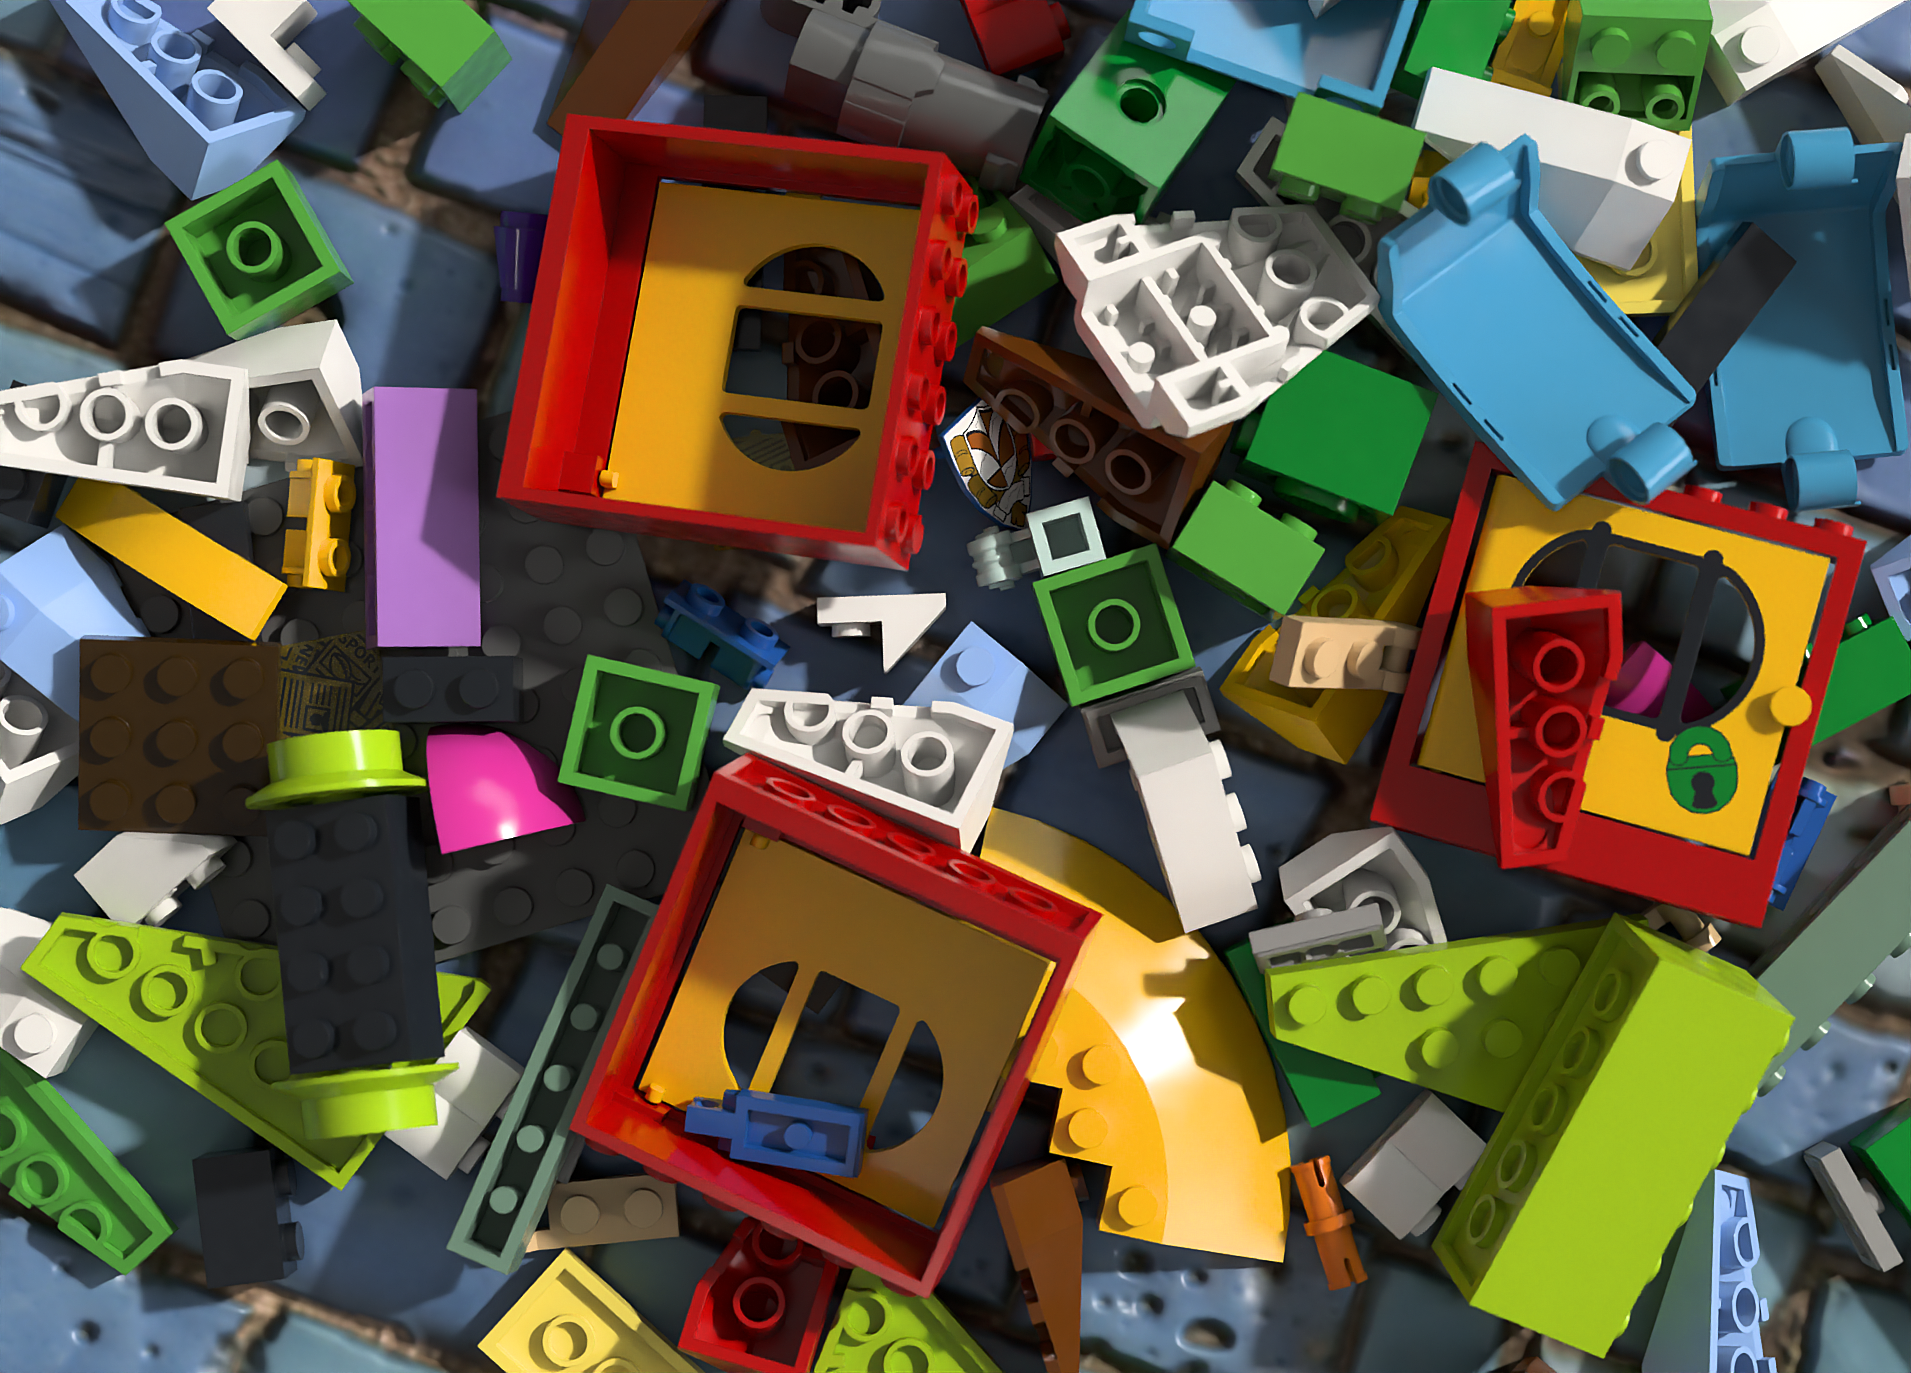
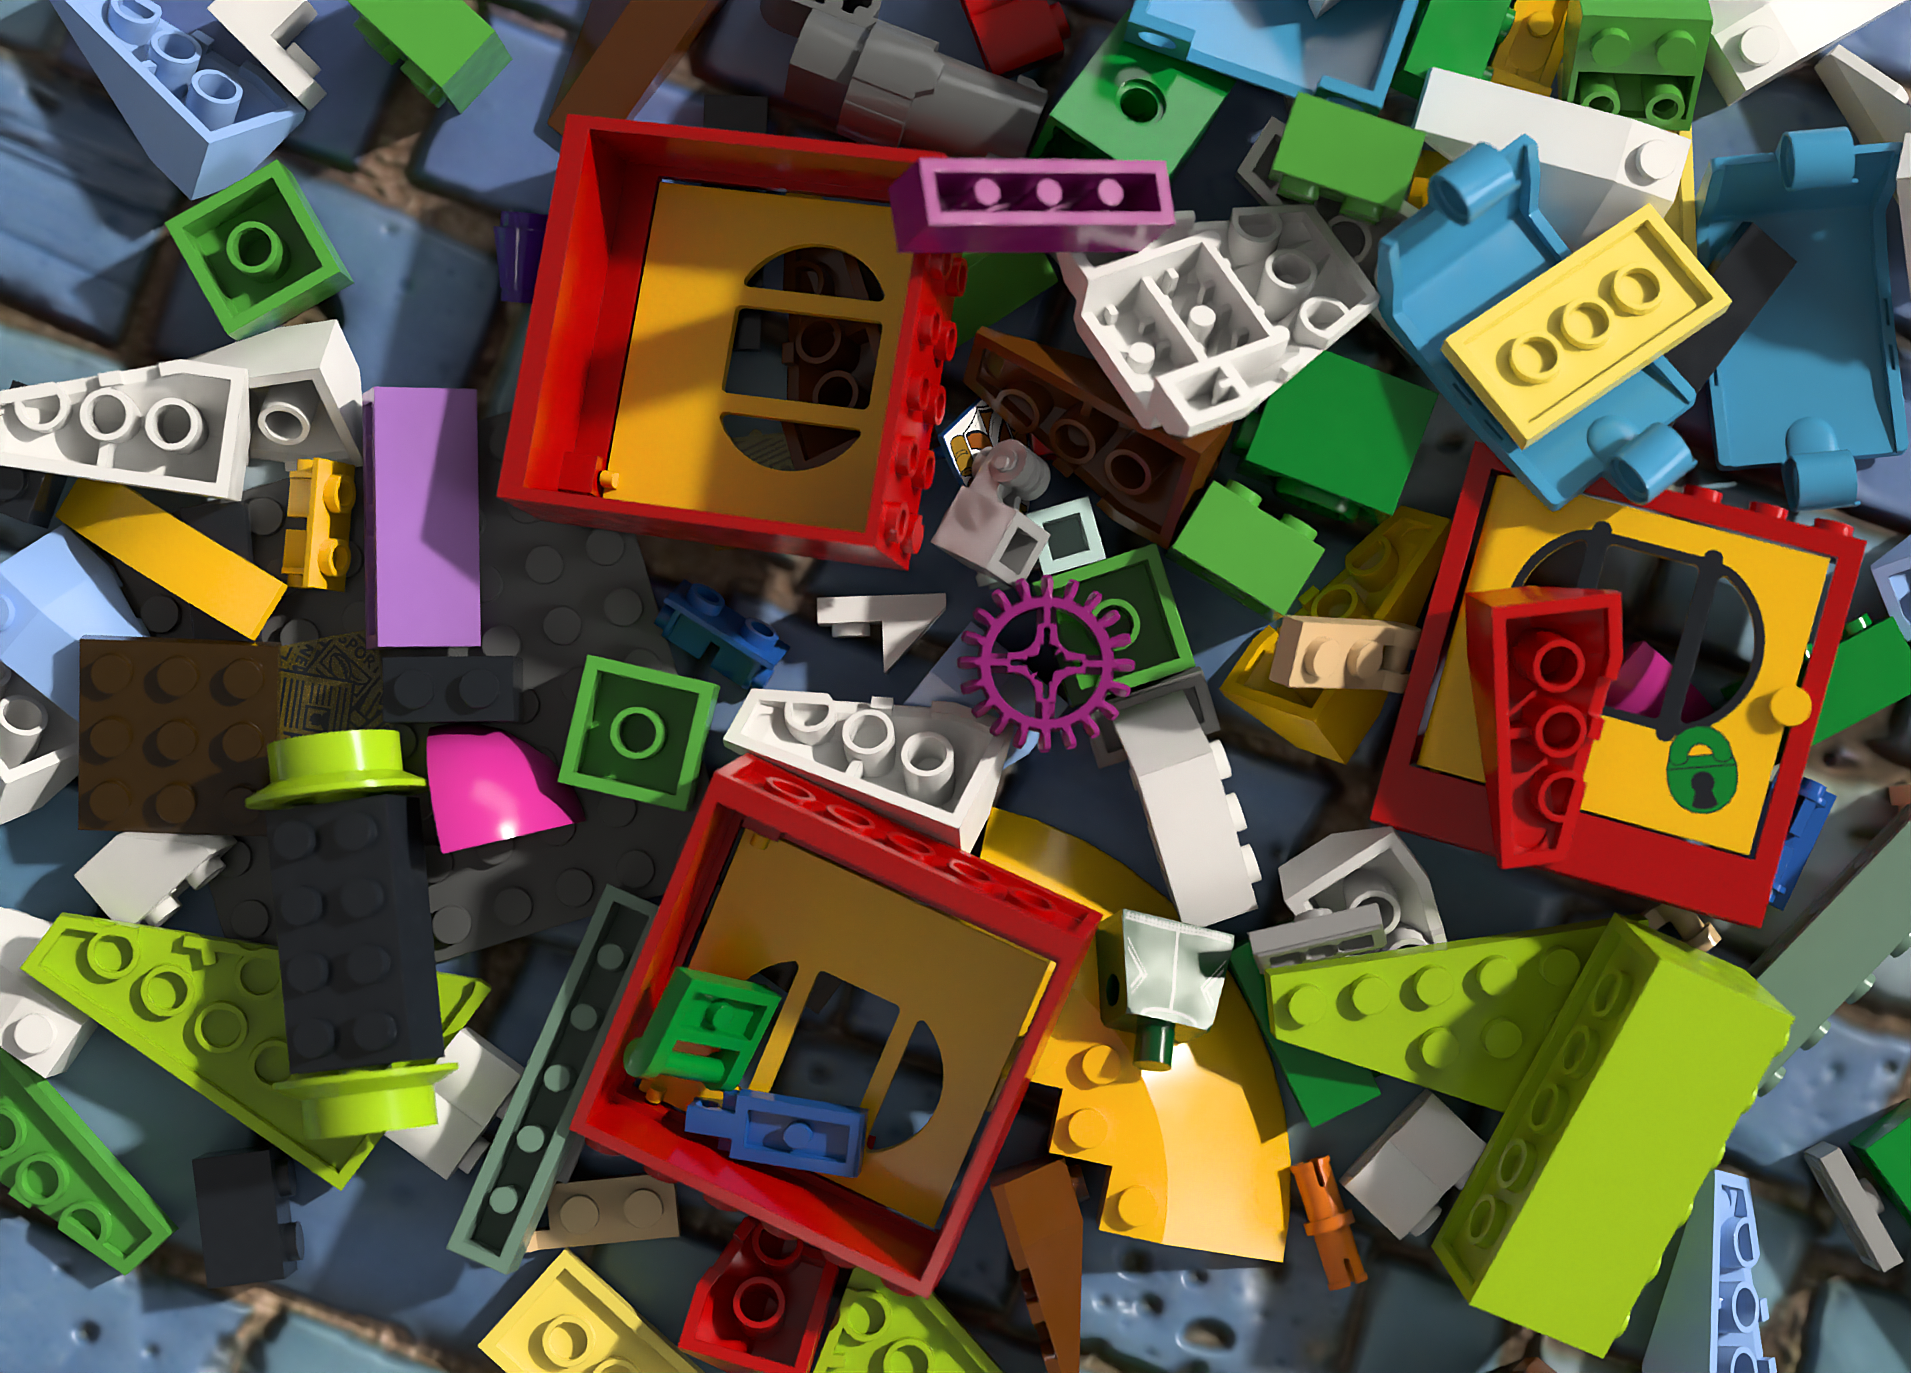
(705, 1012): none -> green plate
(985, 520): none -> light grey brick
(1030, 205): none -> magenta brick
(1045, 608): none -> magenta gear
(1159, 981): none -> torso
(1585, 326): none -> light yellow plate

